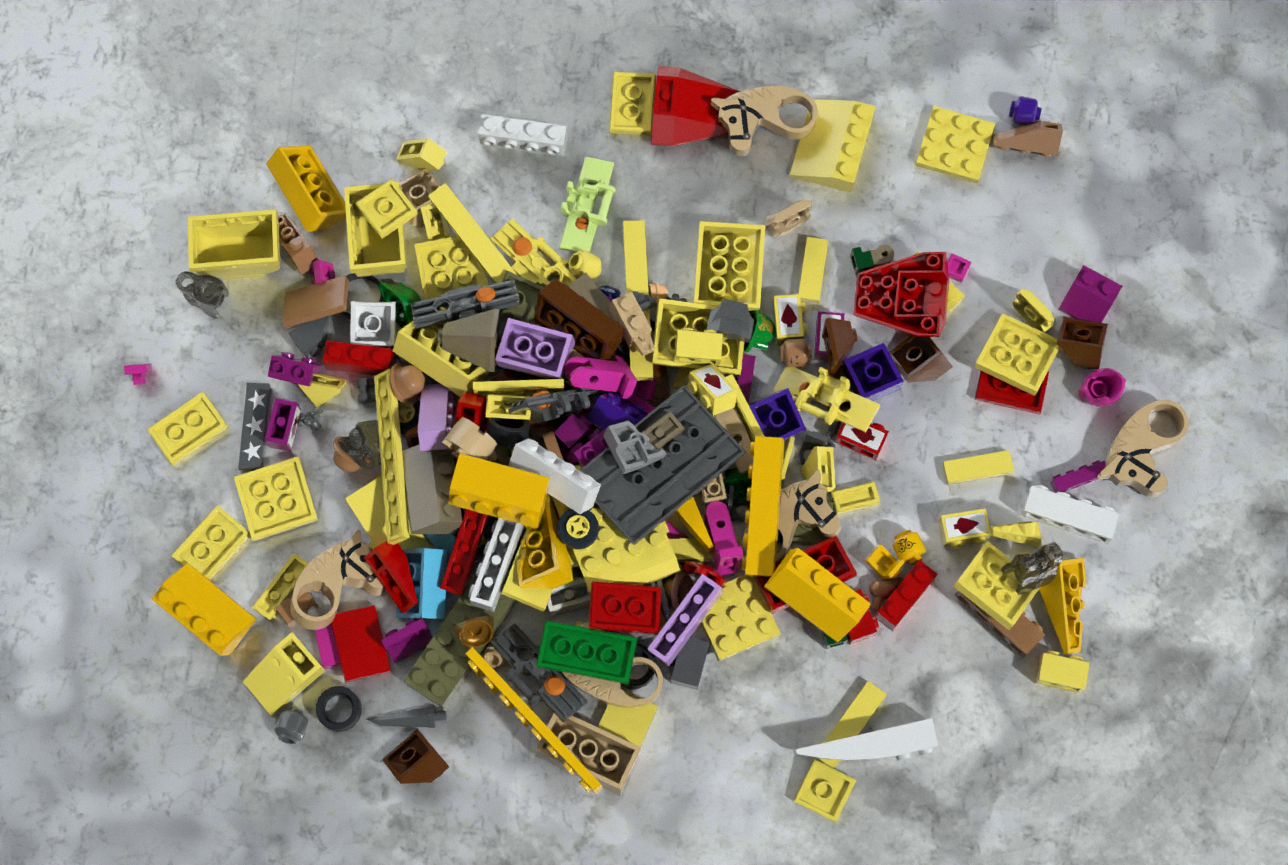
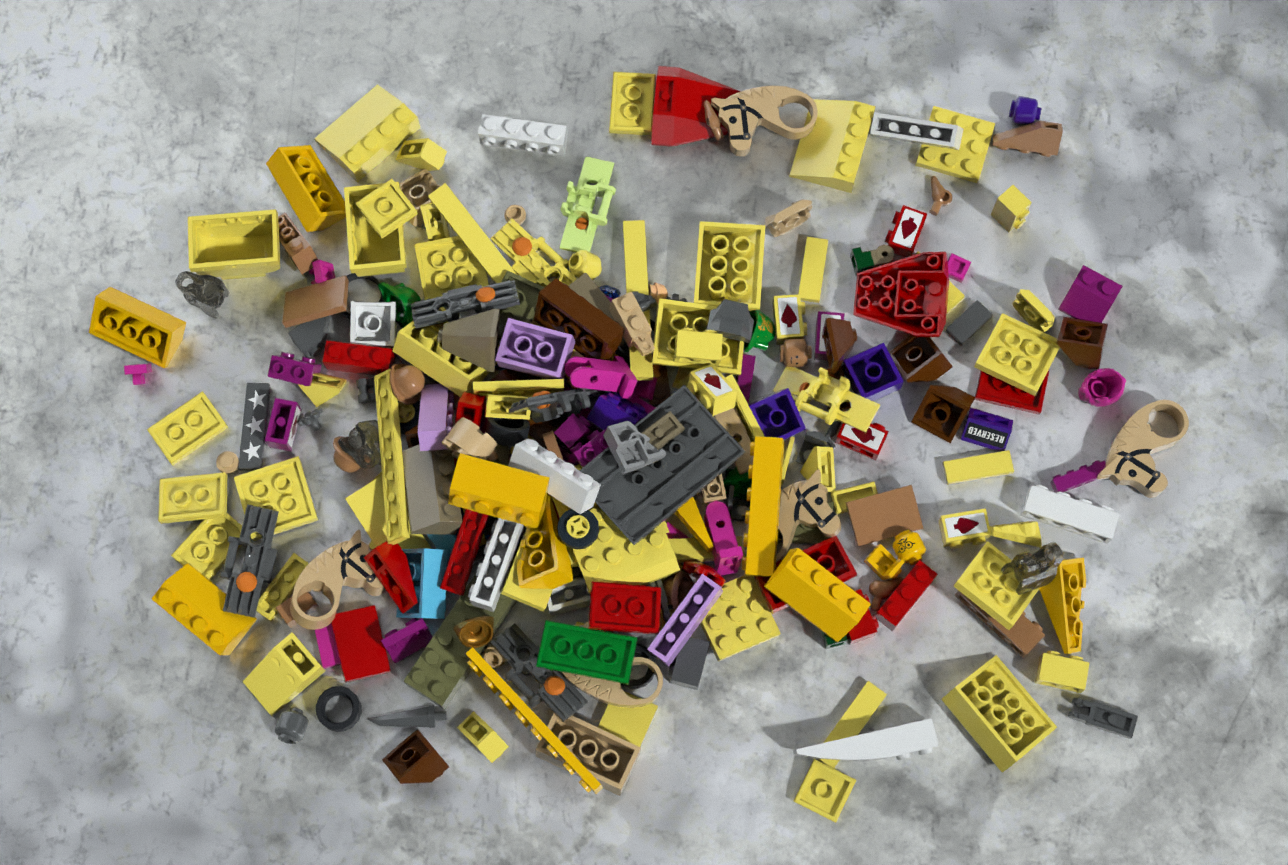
(136, 326): none -> yellow slope
(193, 498): none -> light yellow tile
(227, 462): none -> tan plate
(258, 562): none -> dark grey piece
(368, 132): none -> light yellow slope
(483, 737): none -> light yellow slope
(516, 213): none -> tan plate
(713, 121): none -> medium nougat animal
(884, 515): none -> medium nougat tile
(906, 231): none -> brick
(916, 131): none -> white brick
(939, 195): none -> medium nougat animal
(943, 411): none -> reddish brown slope
(969, 322): none -> dark grey tile
(987, 430): none -> panel
(999, 713): none -> light yellow slope
(1011, 209): none -> light yellow brick
(1105, 718): none -> dark grey hinge

